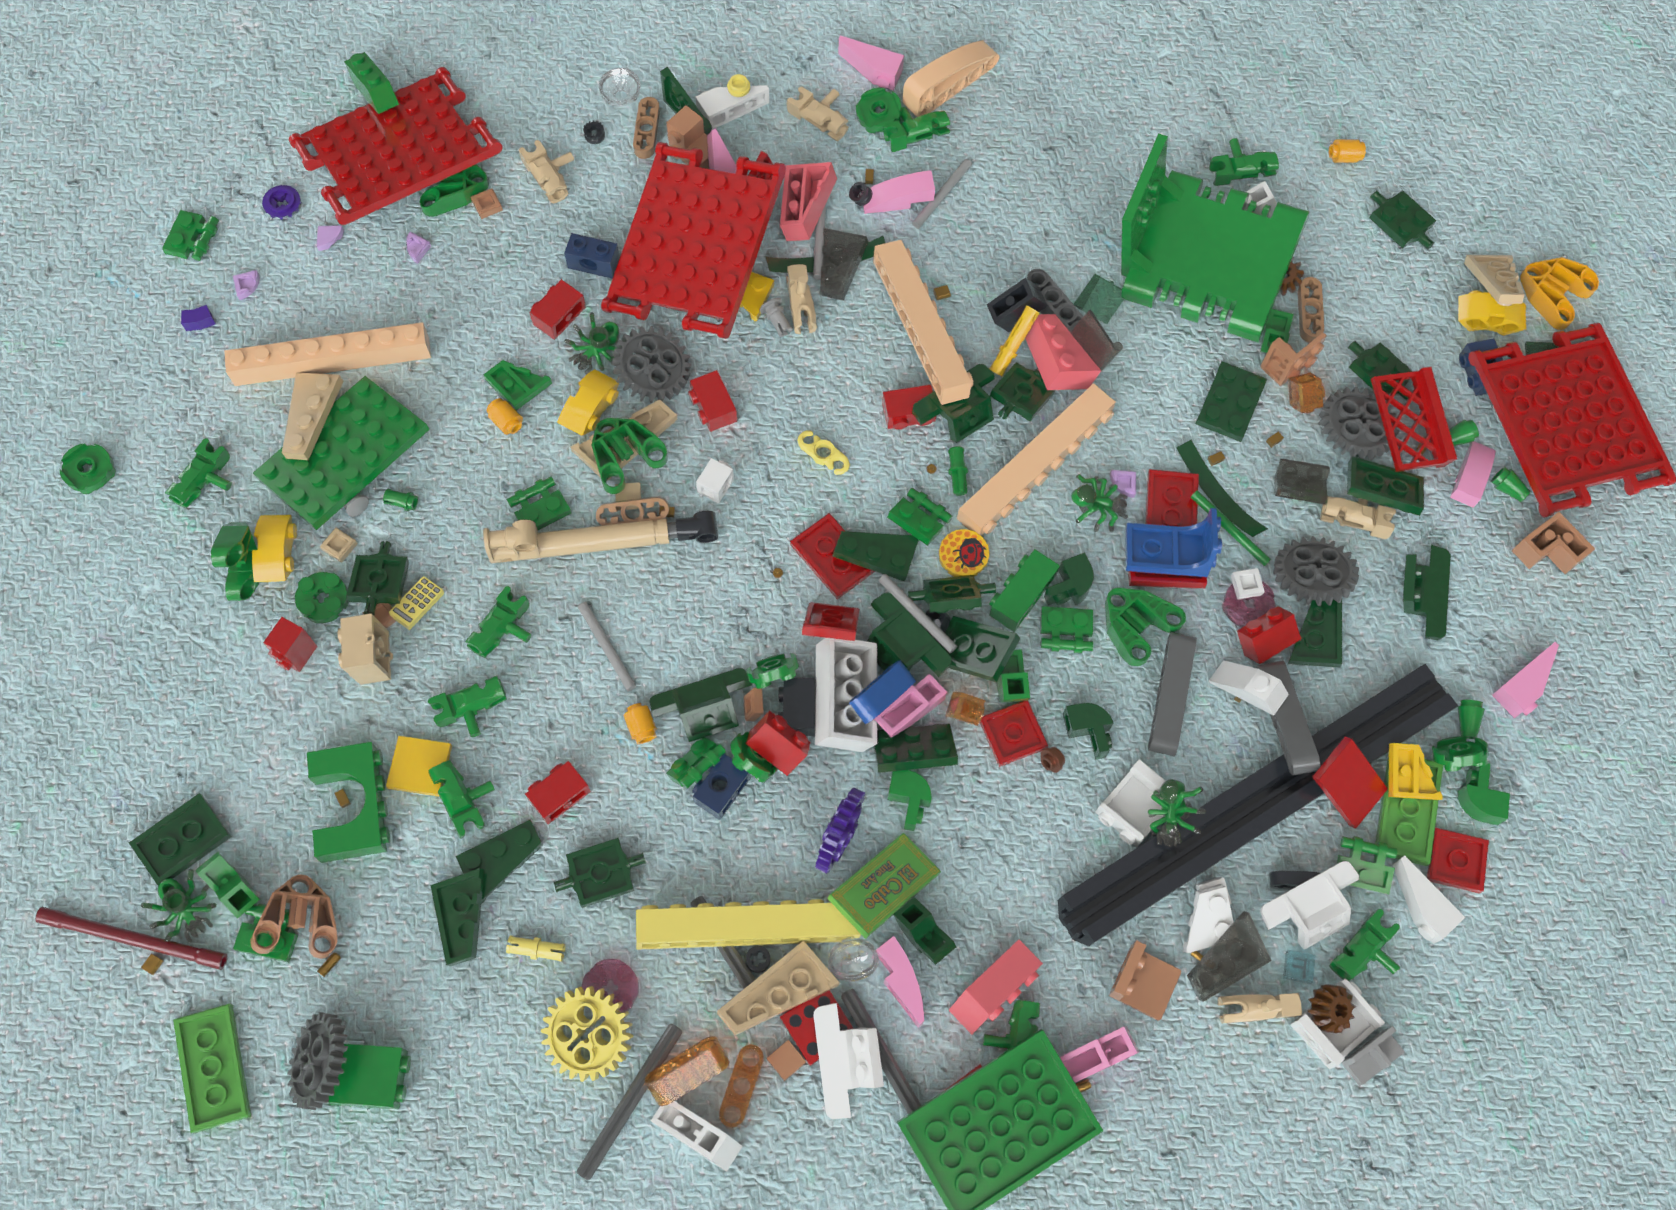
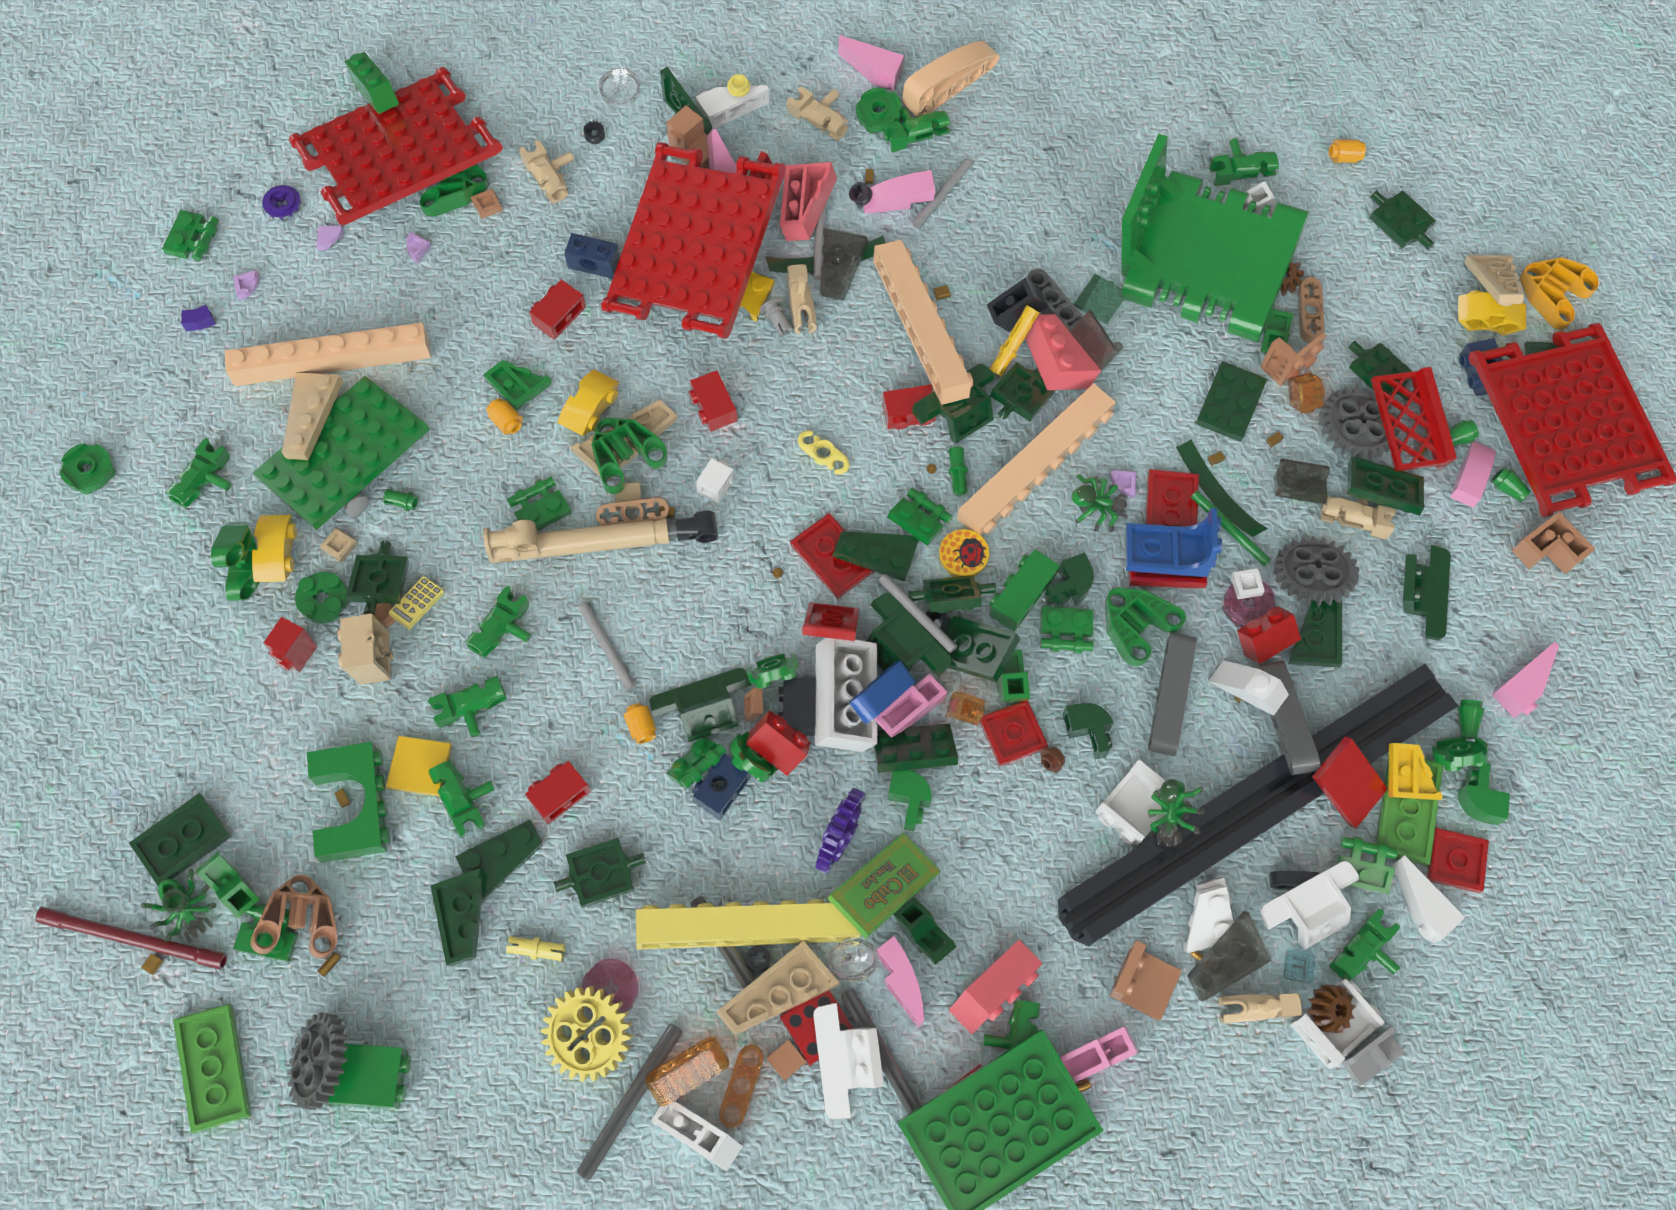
(600, 341): animal -> none
(641, 380): dark grey gear -> none
(649, 136): medium nougat beam -> none

